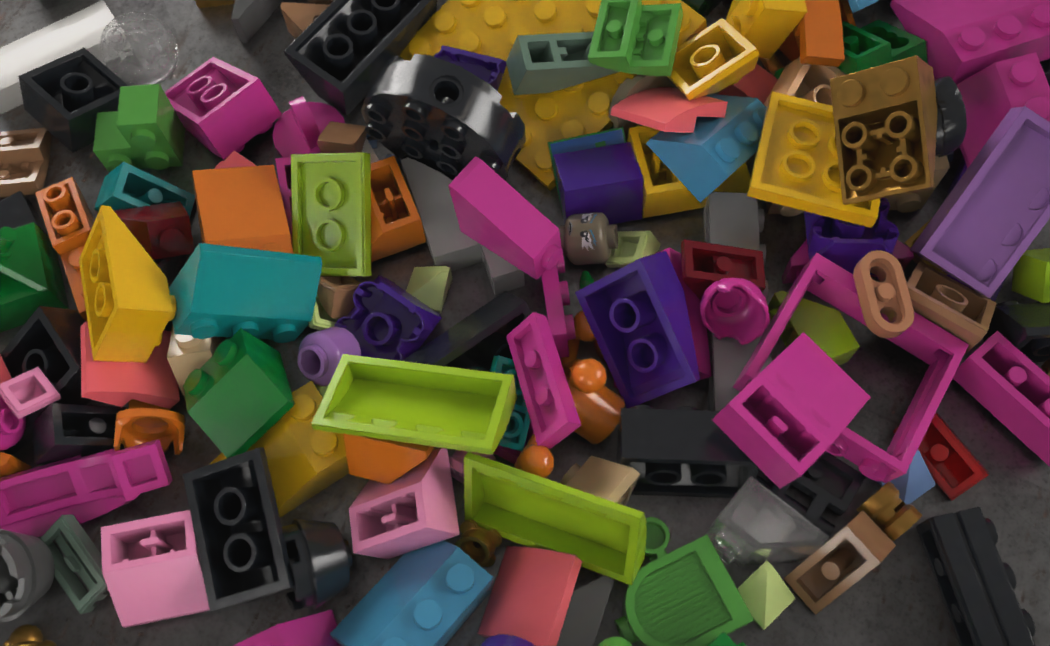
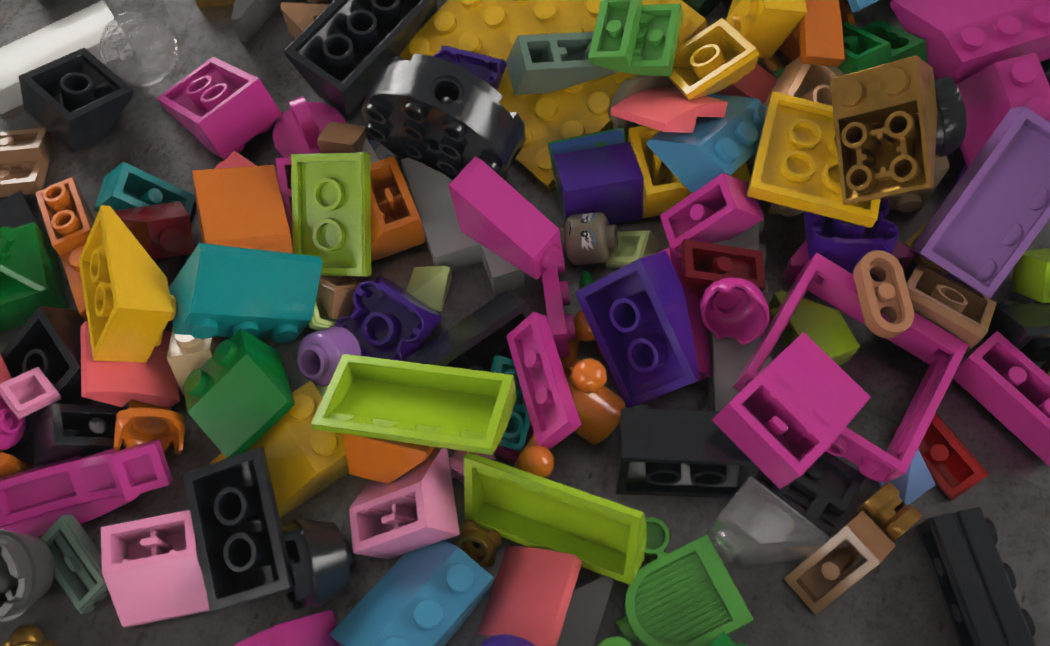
(141, 131): bright green brick -> none
(603, 479): tan slope -> none
(712, 213): none -> dark pink slope
(765, 595): yellowish green slope -> none

